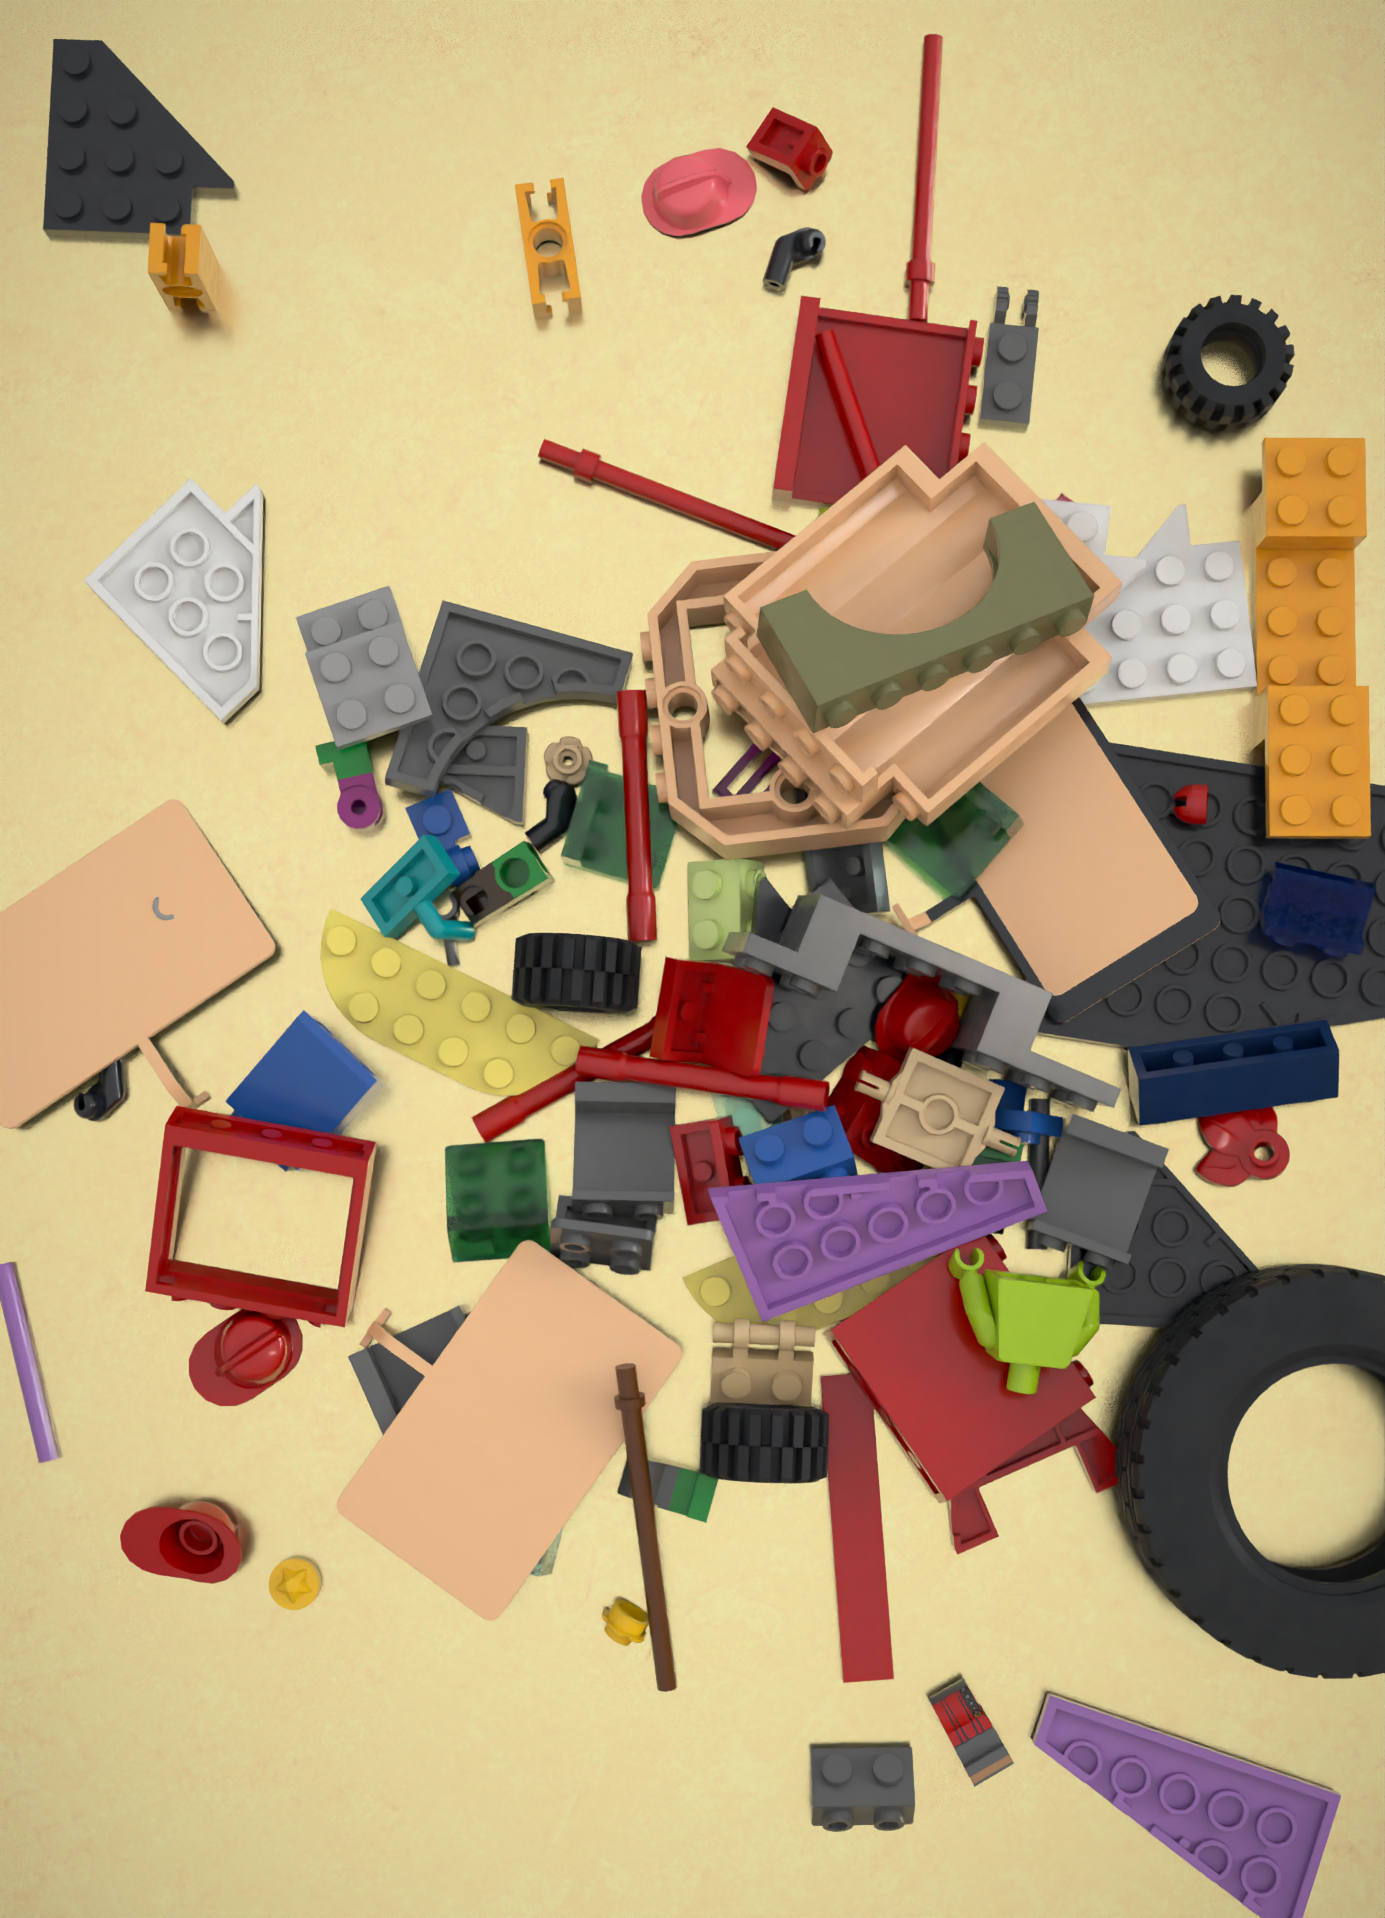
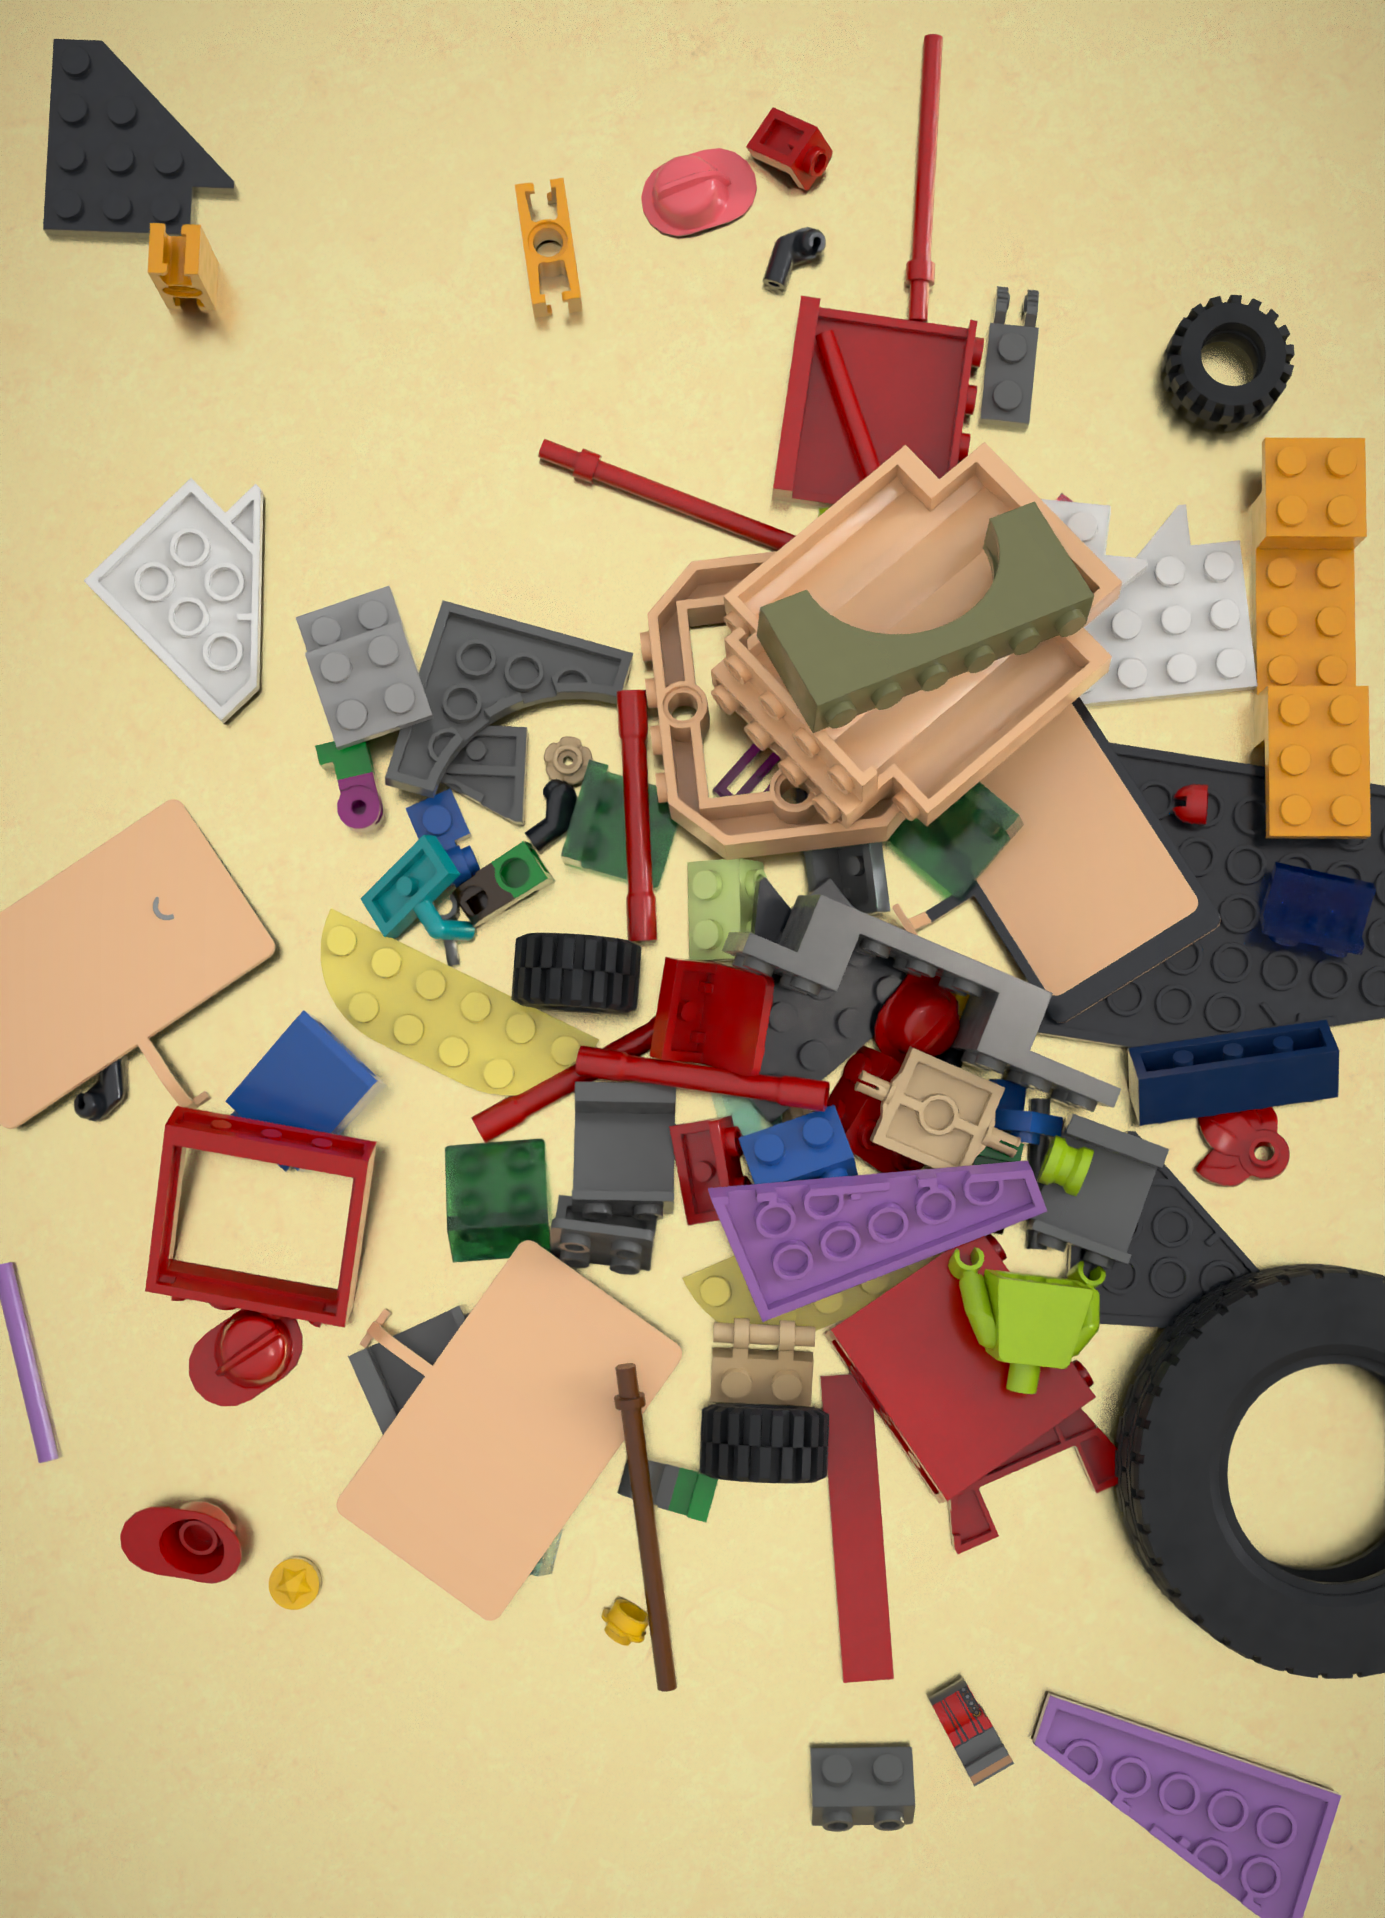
(1065, 1165): none -> lime wheel

